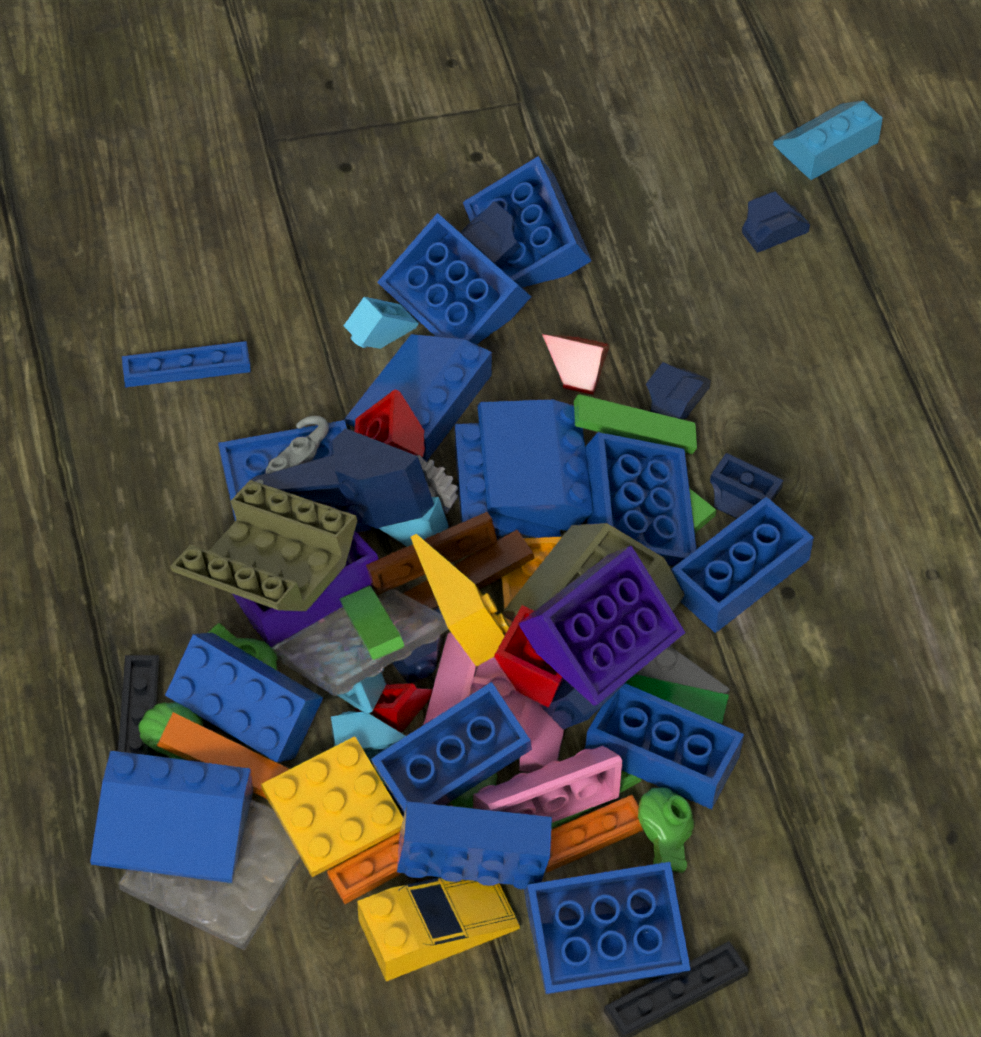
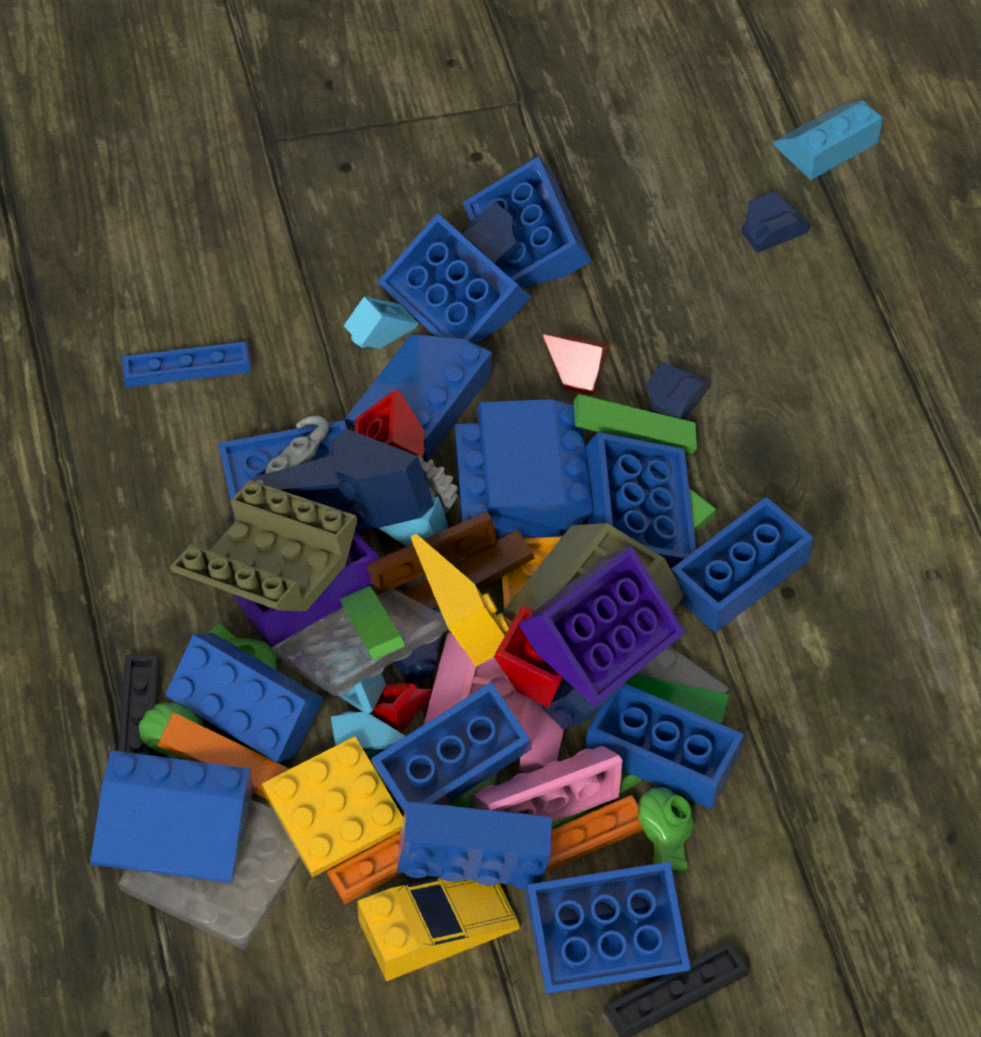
(741, 486): dark blue slope -> none

